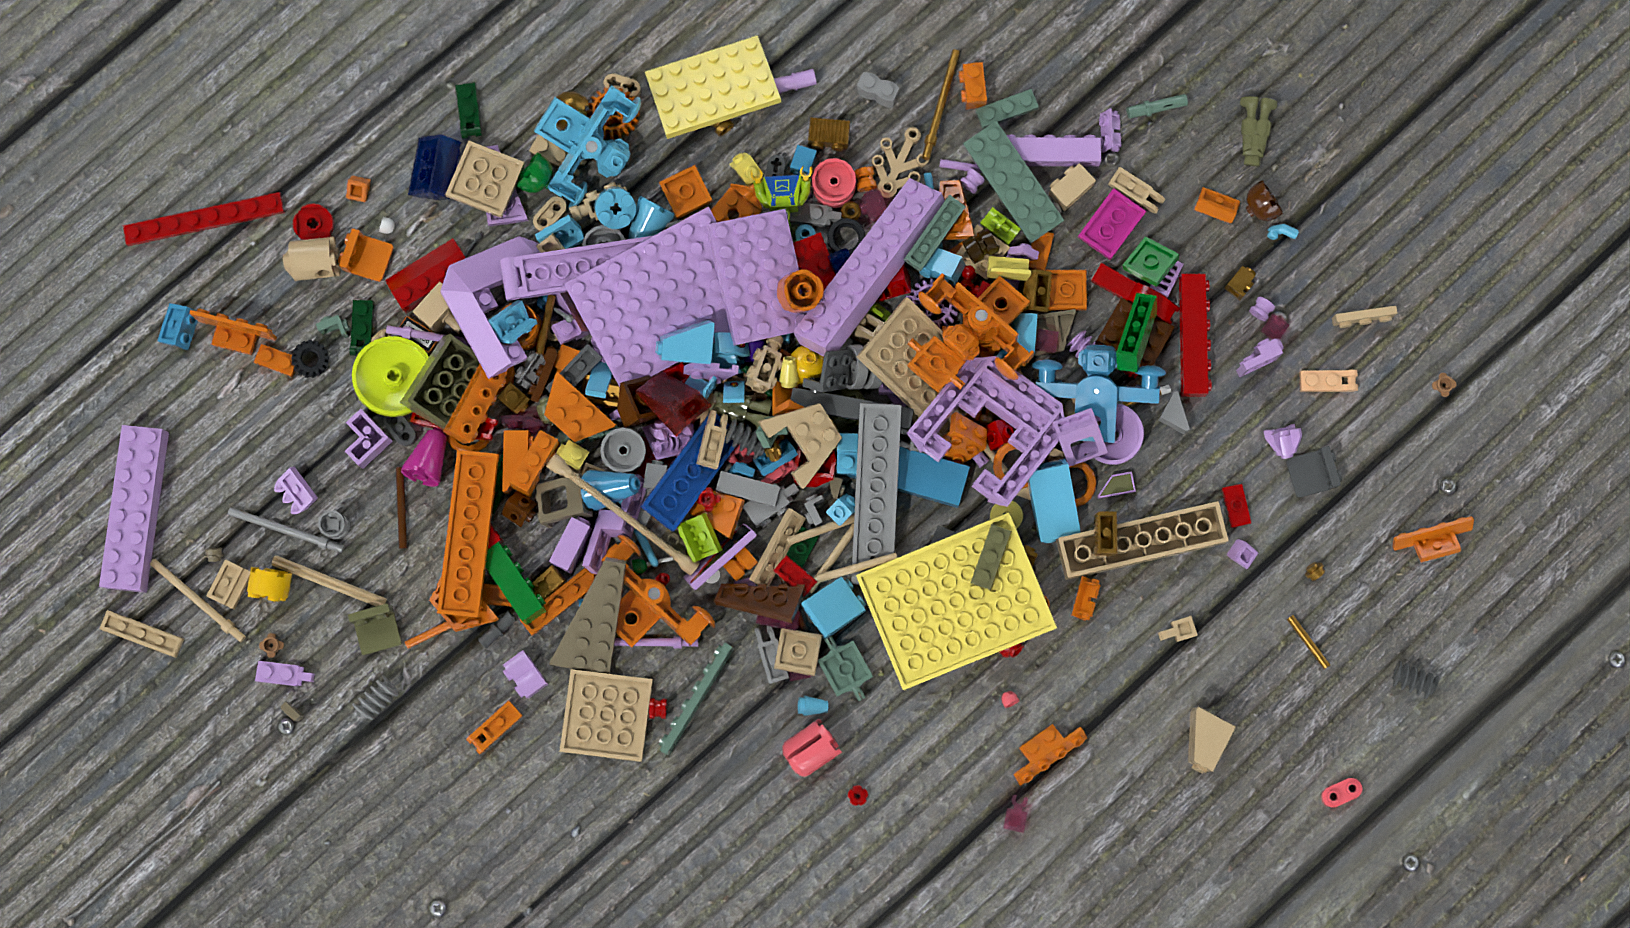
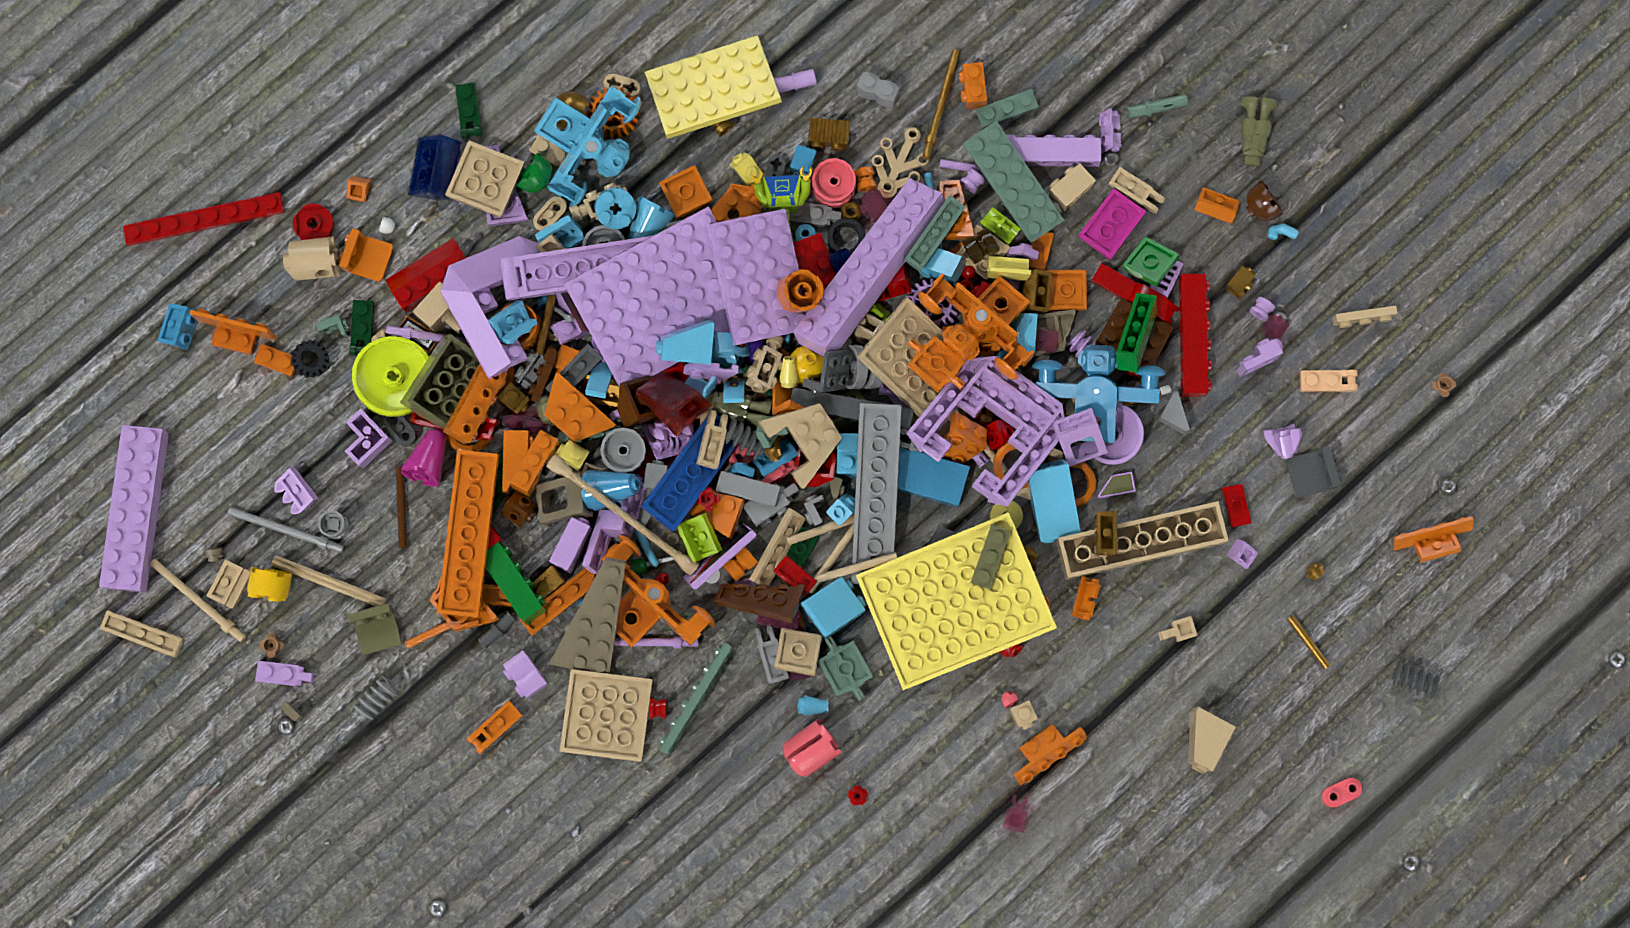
(1023, 715): none -> tan brick

